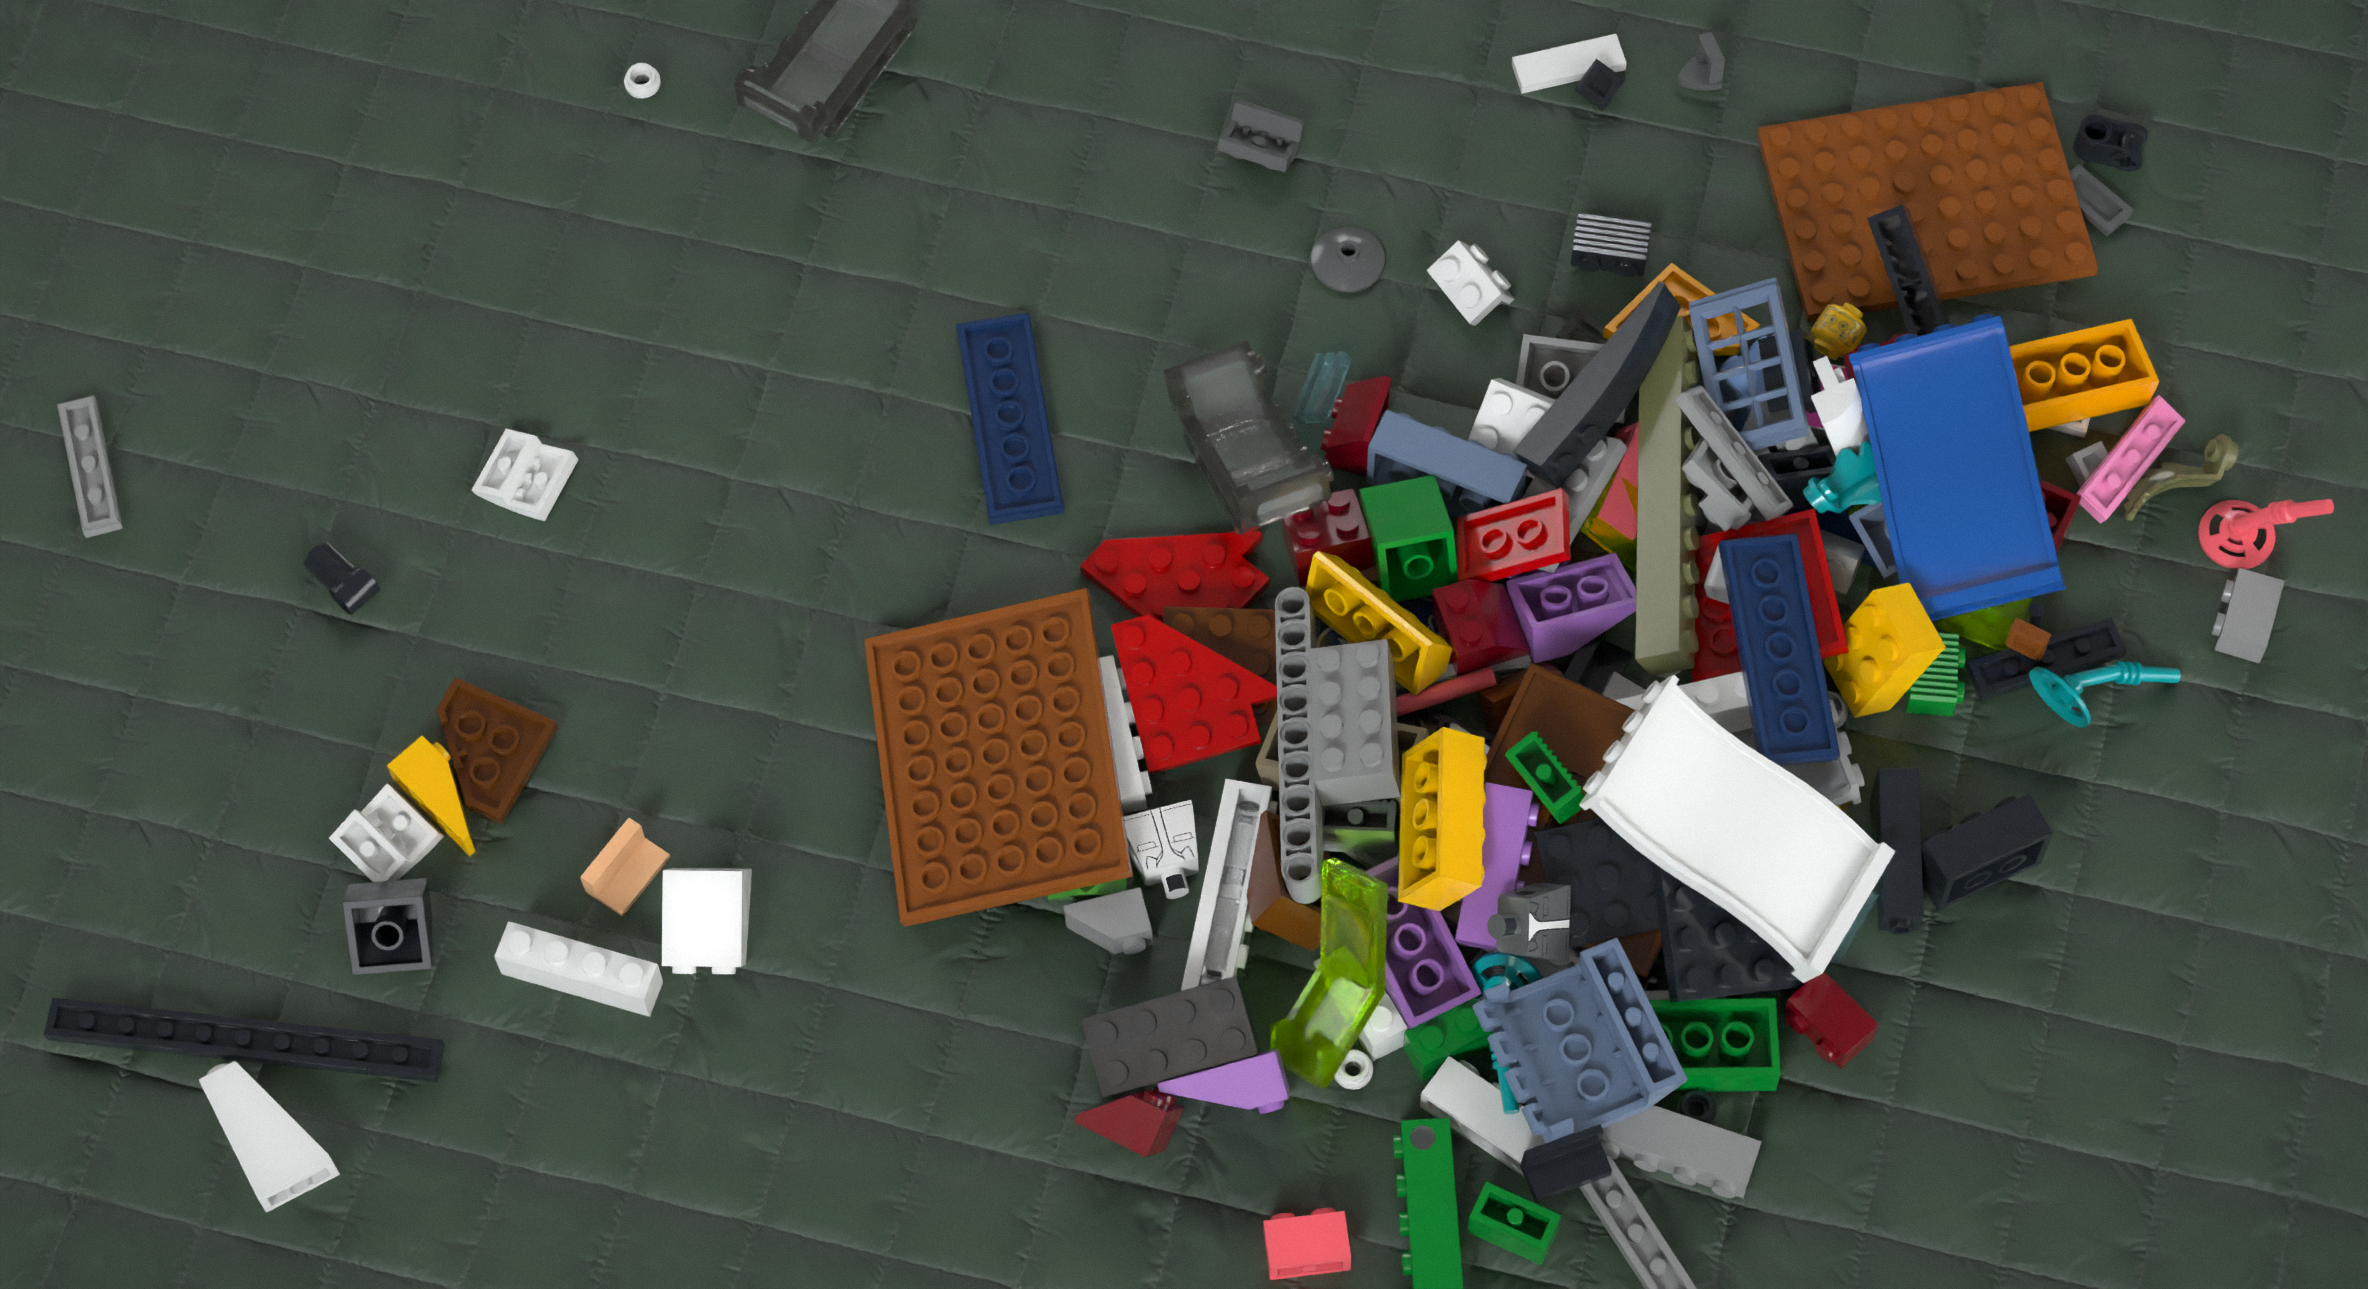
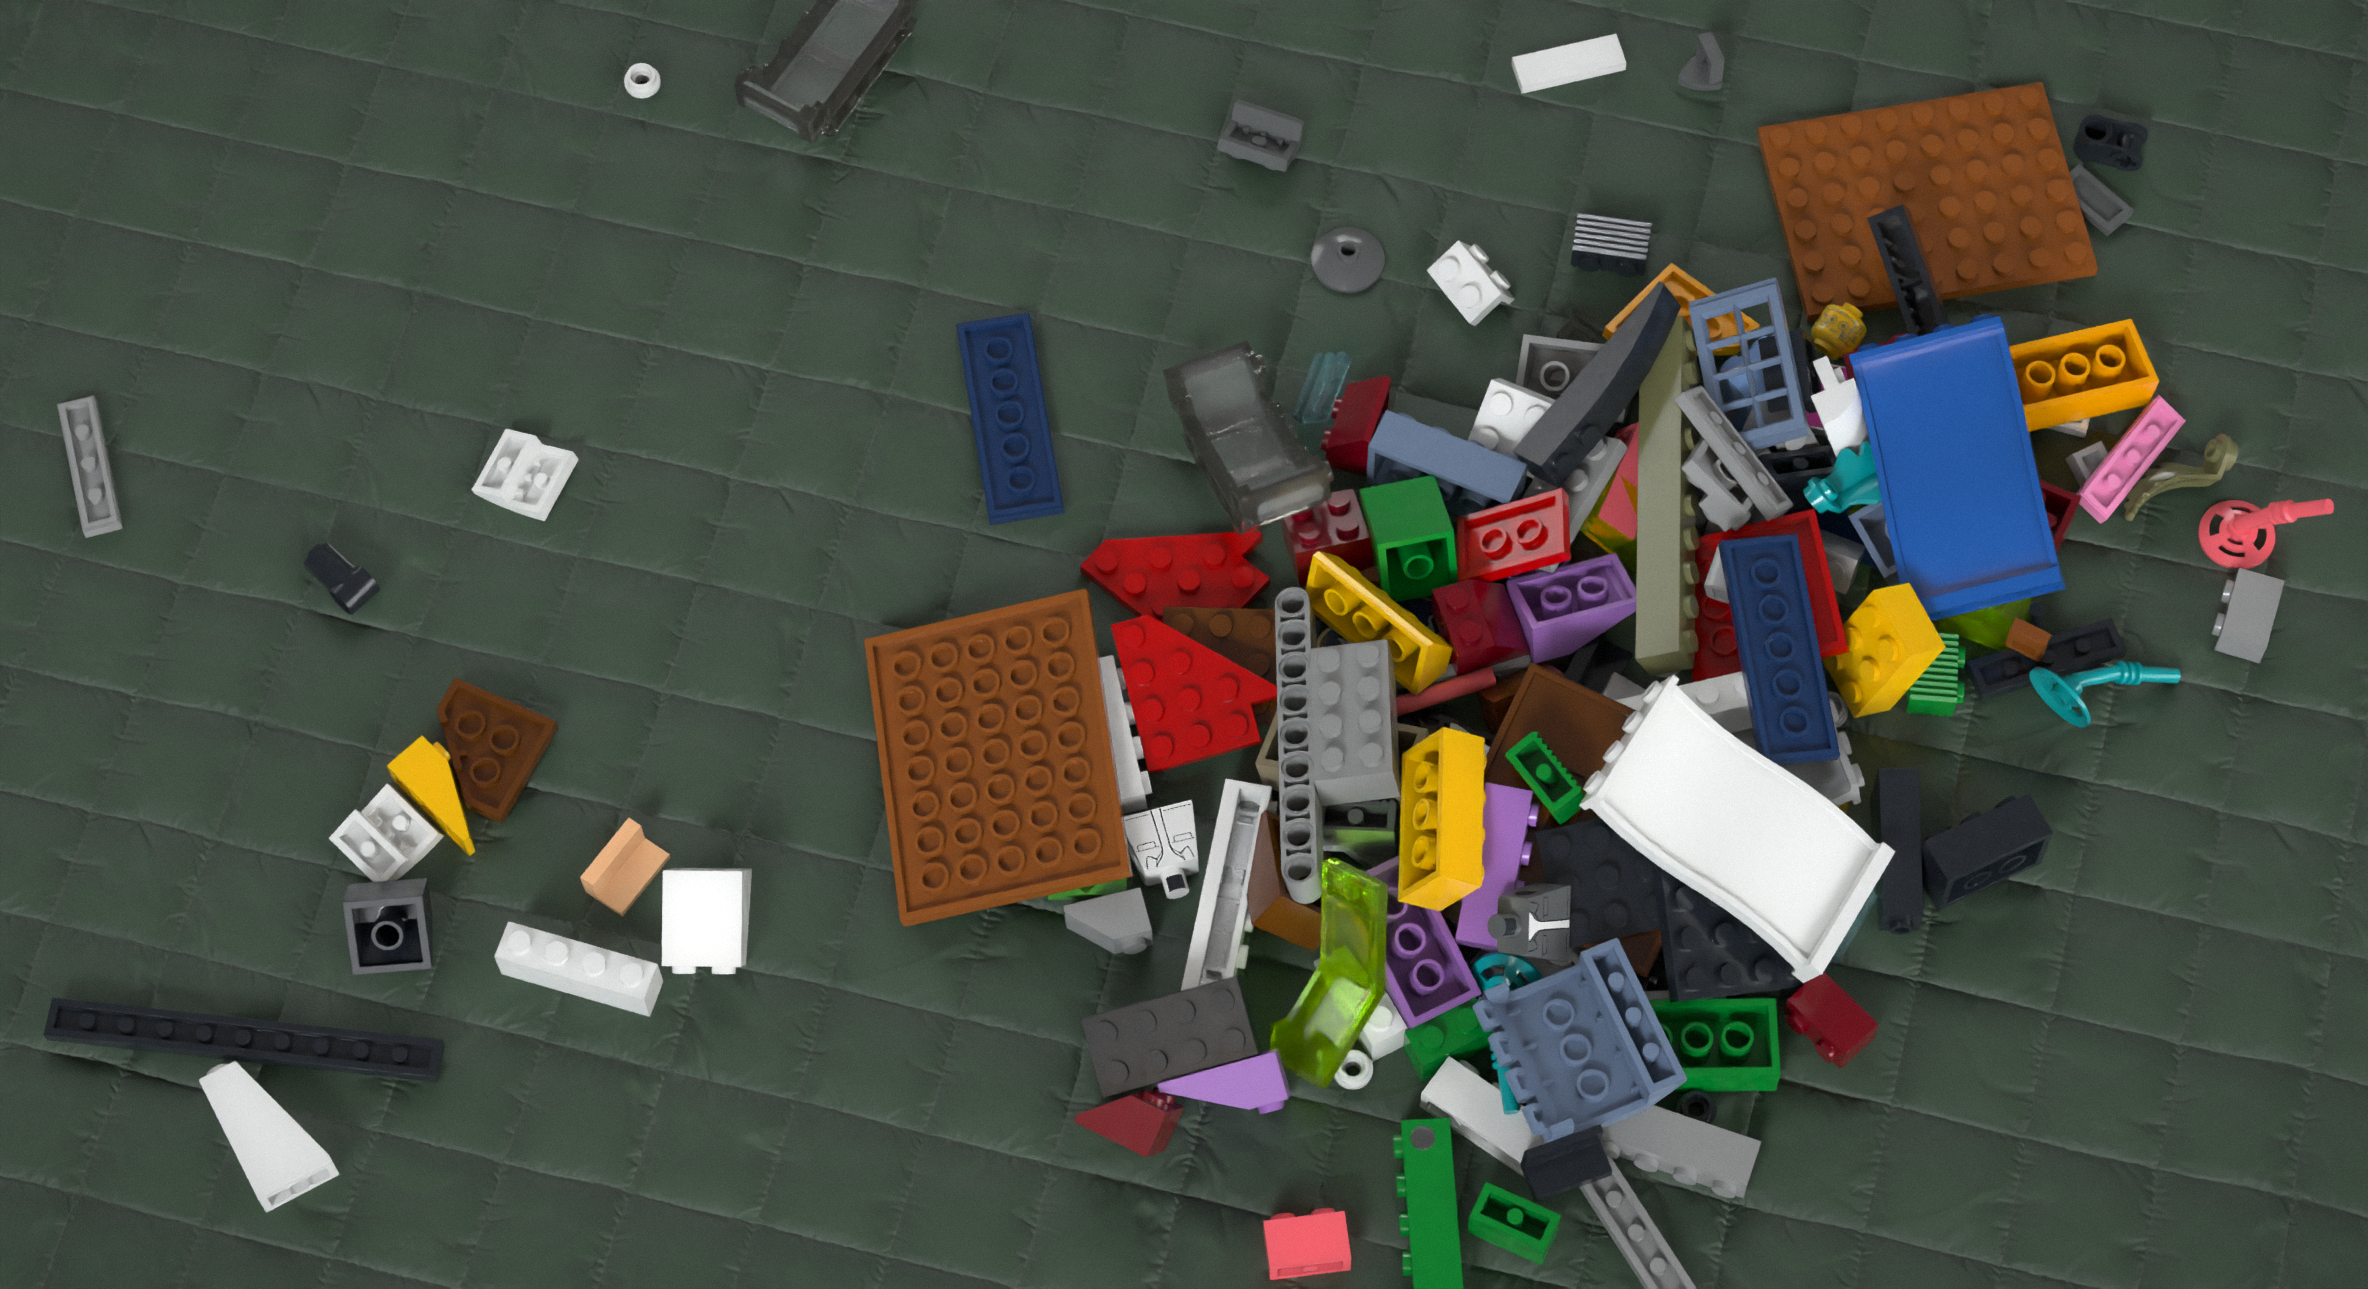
(1599, 84): black tile -> none

